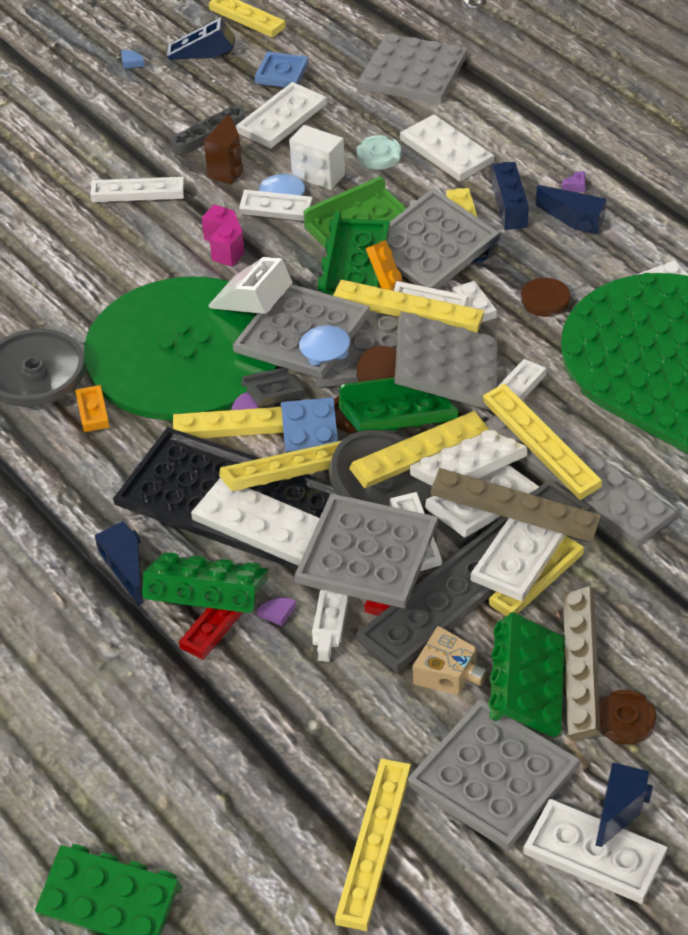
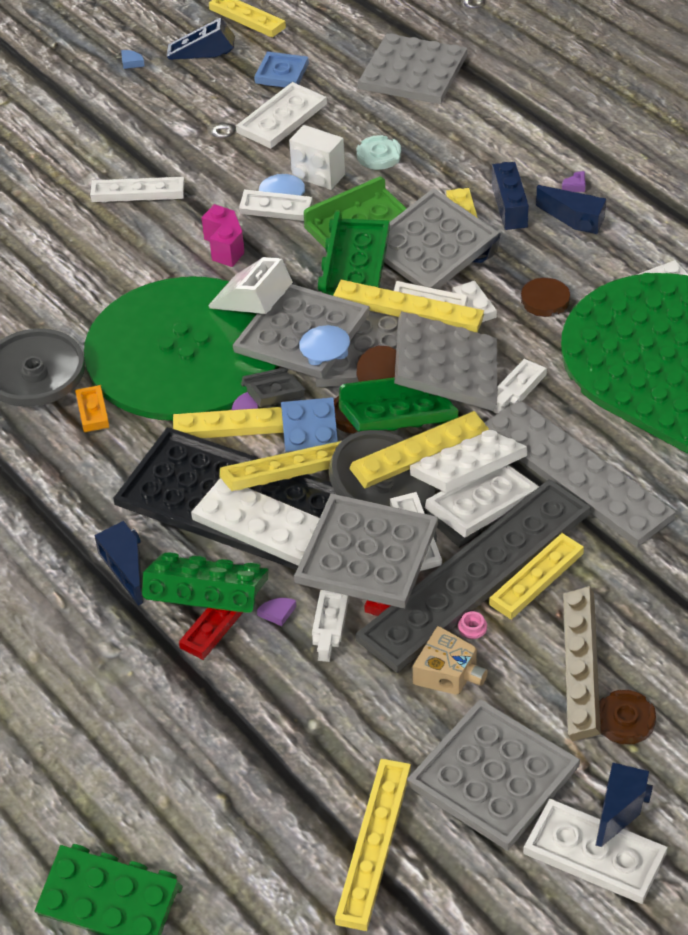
(189, 140): dark grey beam -> none
(223, 152): reddish brown slope -> none
(384, 265): light orange plate -> none
(447, 147): white plate -> none
(472, 625): none -> bright pink plate
(515, 505): dark tan plate -> none
(516, 558): white plate -> none
(527, 674): green bracket -> none
(542, 441): light yellow plate -> none

